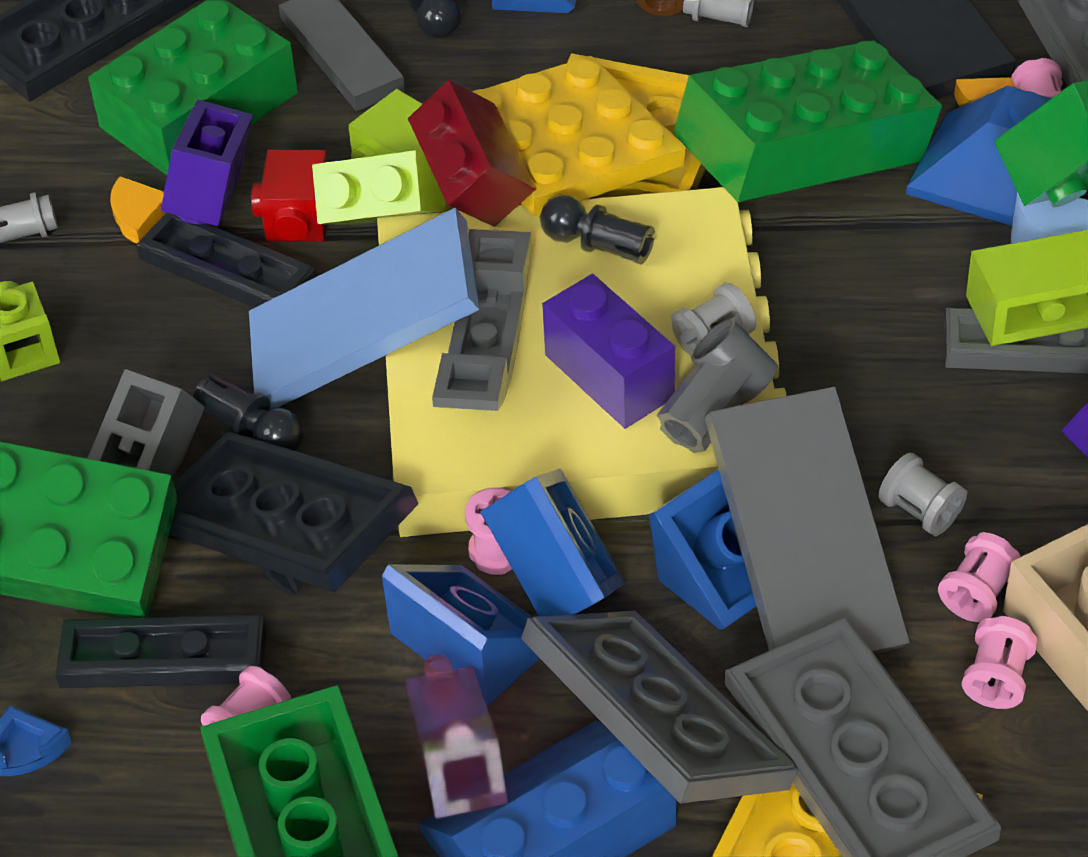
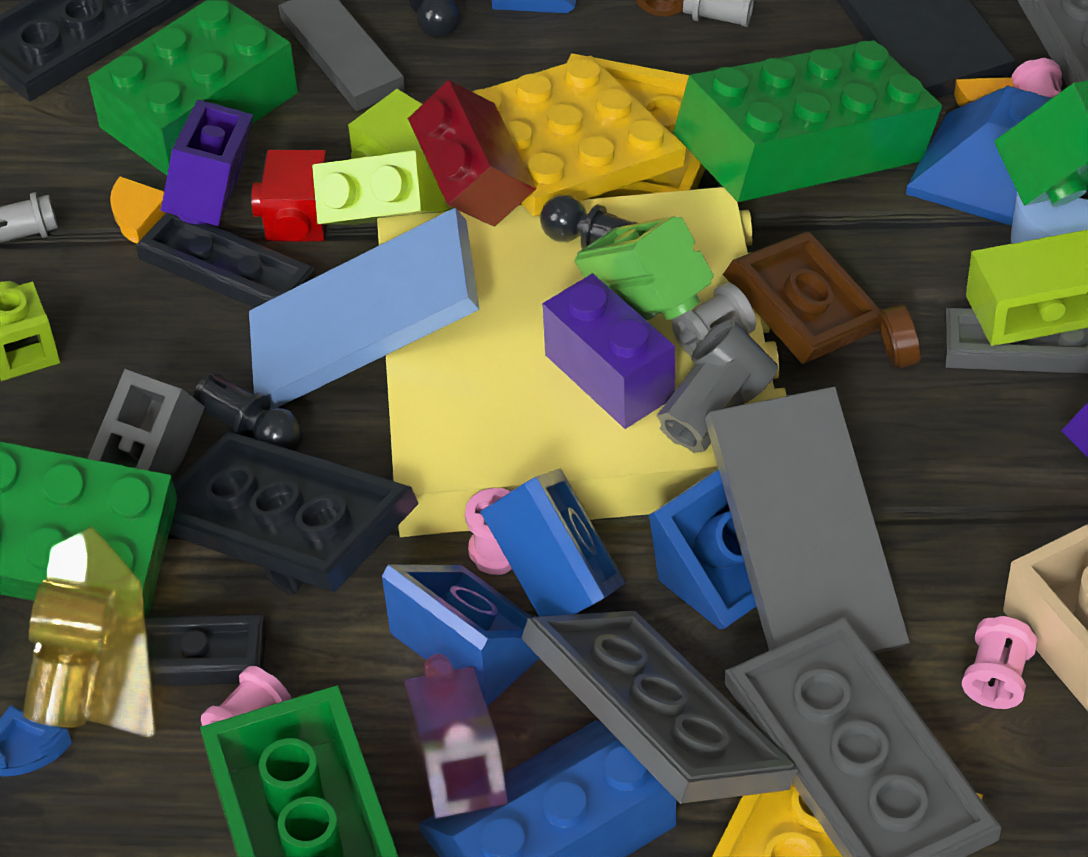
(89, 641): none -> clear yellow panel
(486, 342): dark grey slope -> none
(649, 266): none -> bright green brick
(804, 296): none -> reddish brown tile
(899, 336): none -> reddish brown tile
(922, 494): light grey bush -> none
(978, 577): bright pink bush -> none

